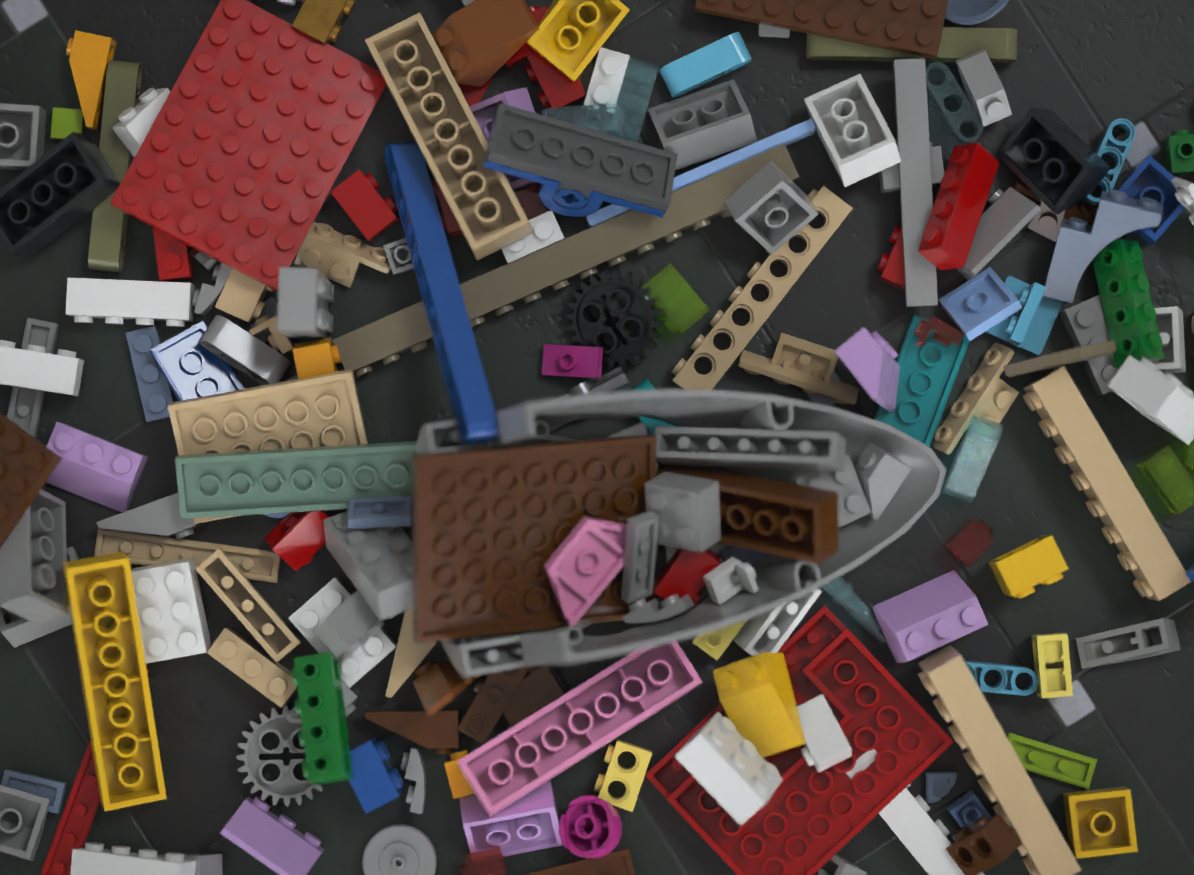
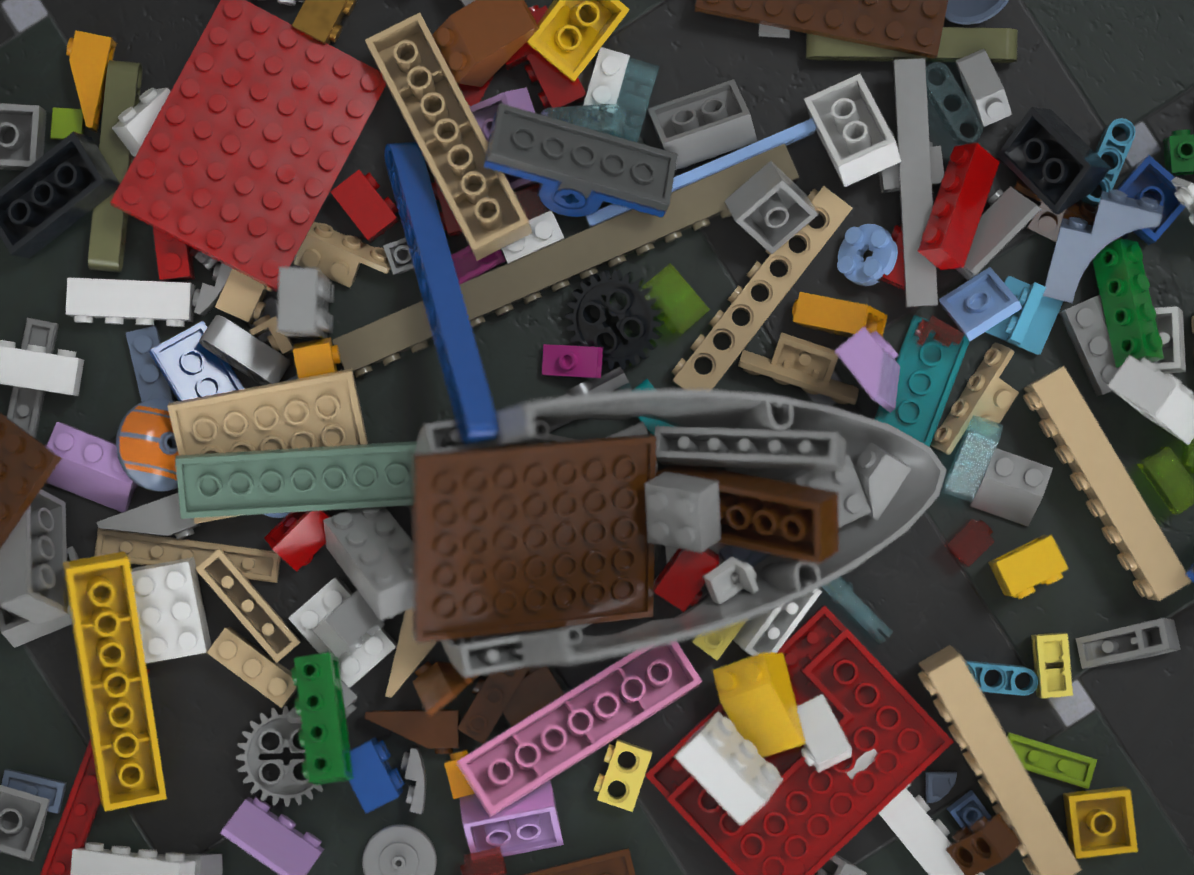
(144, 447): none -> dish
(379, 512): sand blue plate -> none
(469, 268): none -> dark pink plate
(586, 565): bright pink wing -> none
(590, 827): dark pink cylinder -> none
(640, 556): light grey tile -> none
(649, 612): light grey slope -> none
(705, 64): medium azure beam -> none
(836, 315): none -> light orange slope
(853, 247): none -> light blue plate
(929, 616): lavender slope -> none
(1012, 487): none -> light grey slope
(1060, 358): dark tan tile -> none

